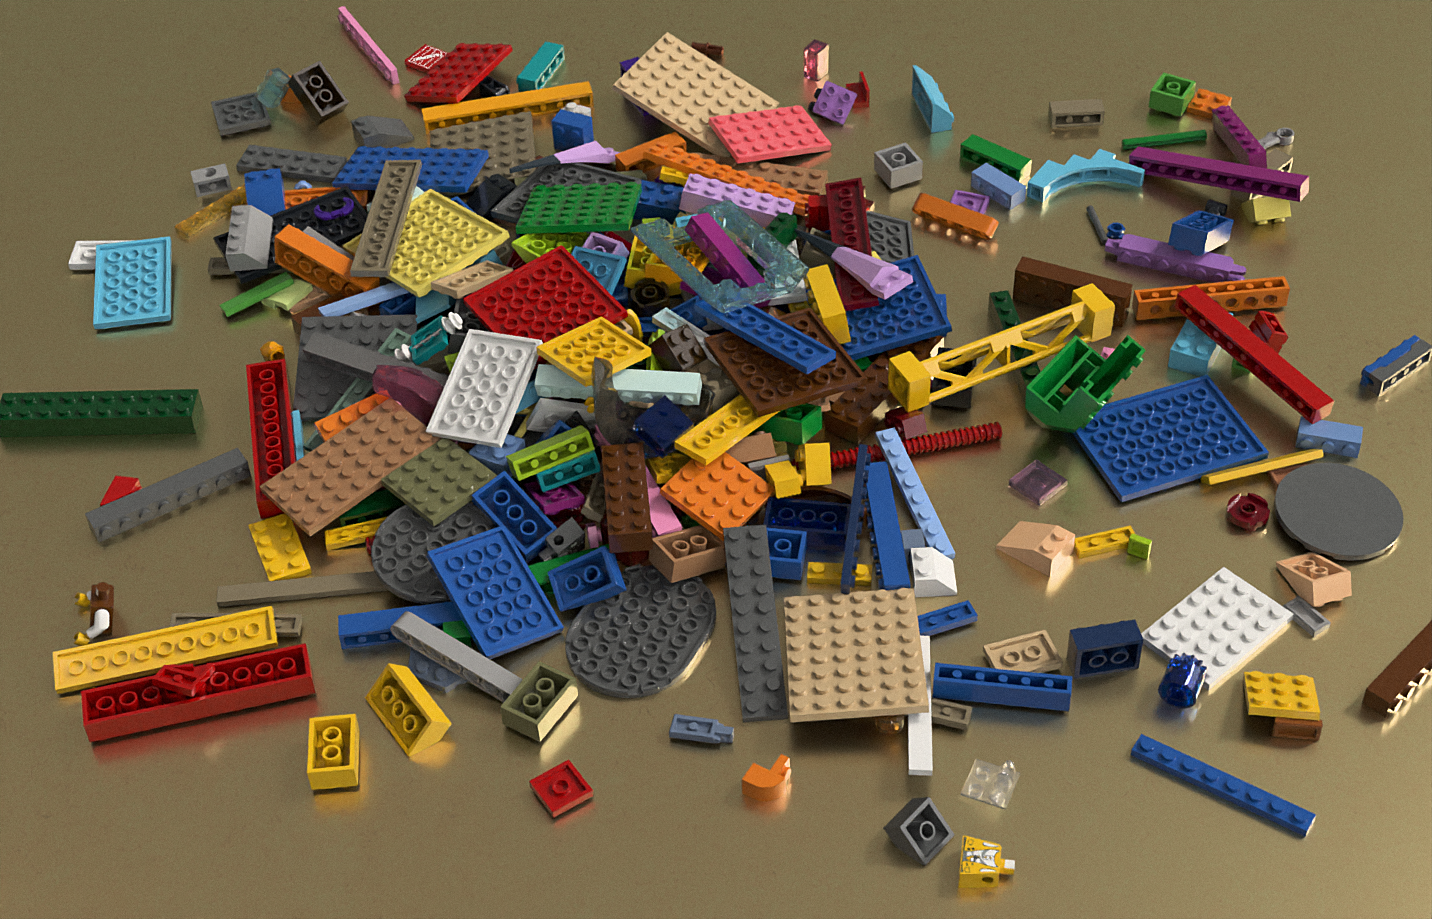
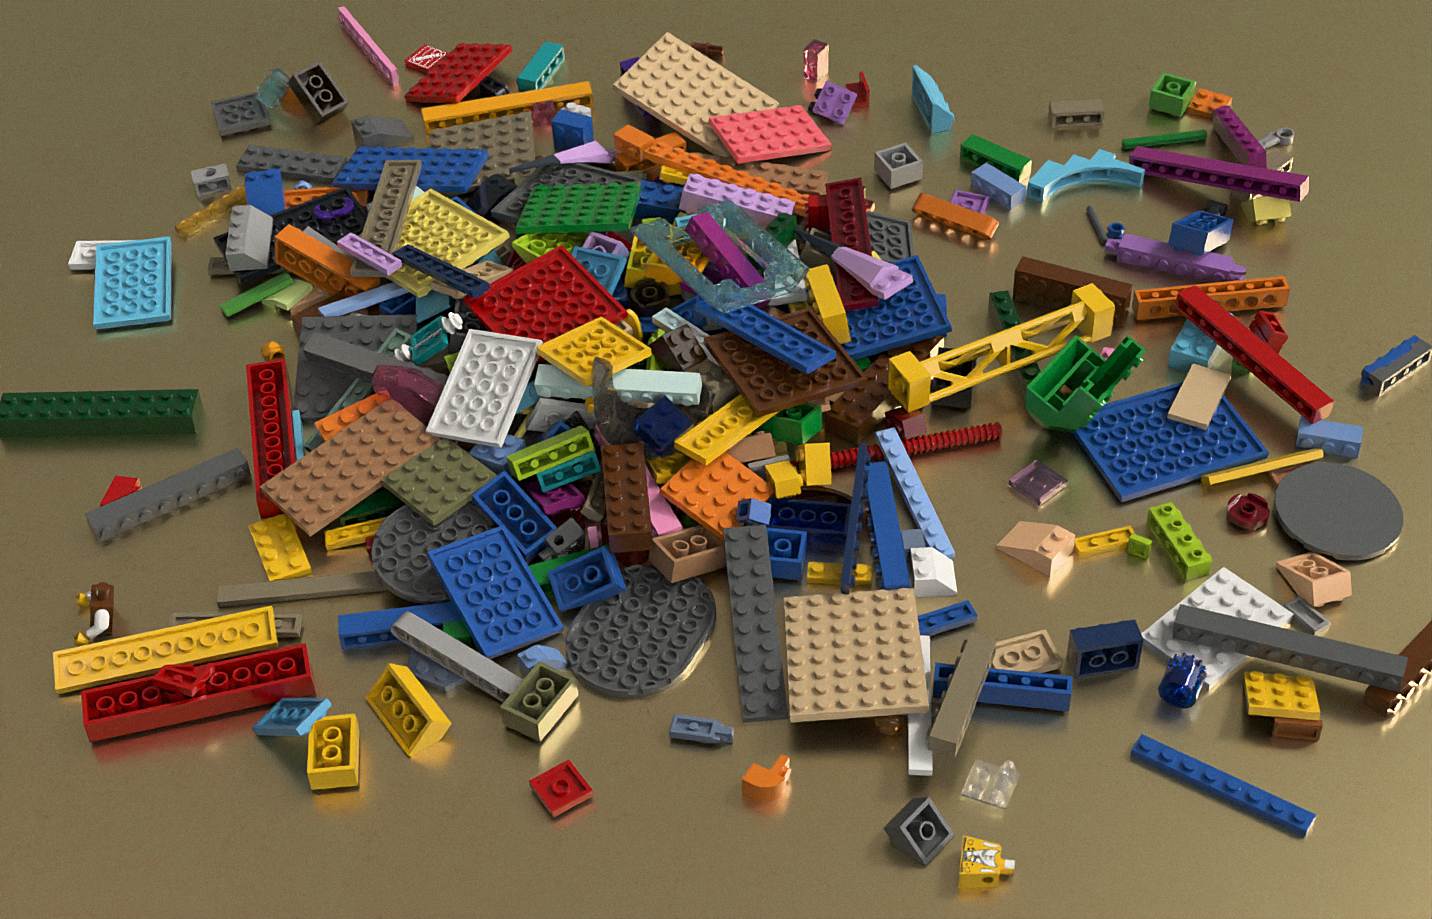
(292, 717): none -> dark azure plate
(369, 254): none -> lavender plate
(442, 271): none -> dark blue plate
(543, 113): none -> clear pink brick
(546, 655): none -> medium blue slope
(632, 142): none -> orange brick
(753, 512): none -> brick
(961, 695): none -> dark tan brick
(1179, 541): none -> lime brick
(1199, 396): none -> tan tile
(1290, 647): none -> dark grey brick

